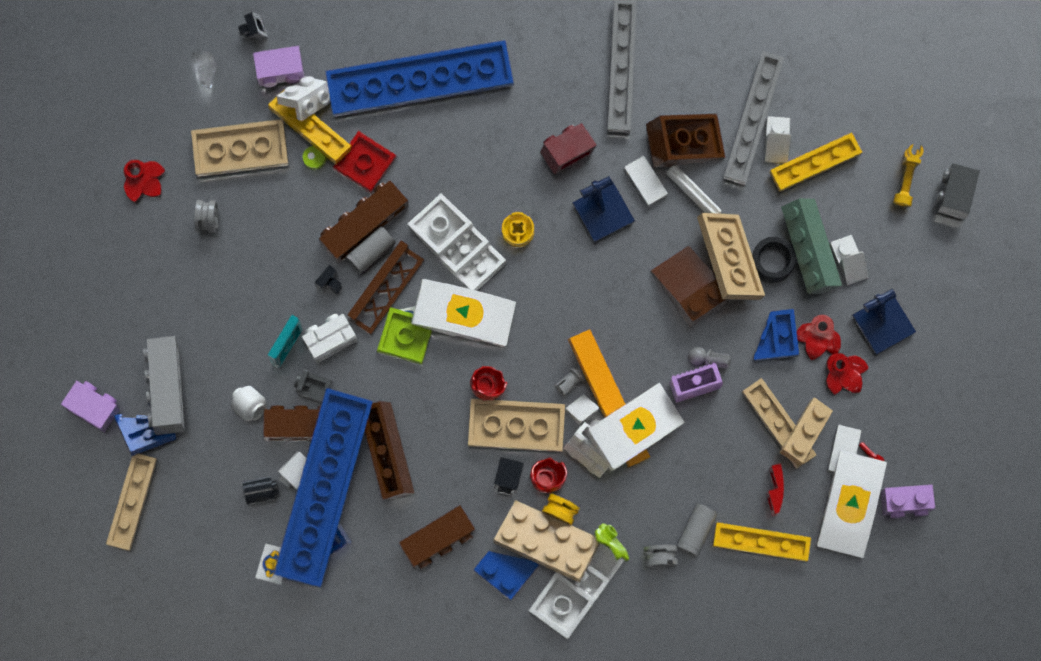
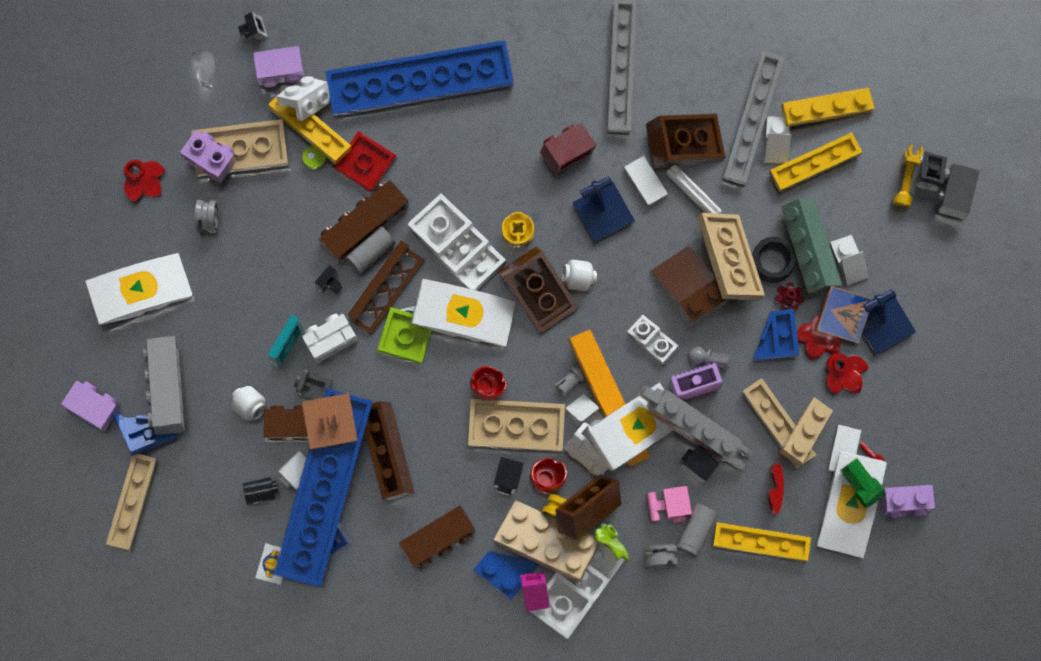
(138, 289): none -> white slope
(208, 156): none -> lavender brick
(329, 421): none -> nougat piece
(535, 591): none -> dark pink panel
(538, 289): none -> reddish brown slope
(578, 275): none -> white head
(588, 507): none -> reddish brown brick
(653, 340): none -> white slope
(674, 503): none -> bright pink brick
(694, 426): none -> light grey hinge
(699, 464): none -> black brick
(789, 297): none -> dark red plant
(827, 107): none -> yellow plate
(843, 314): none -> piece
(866, 488): none -> green piece
(932, 172): none -> black slope

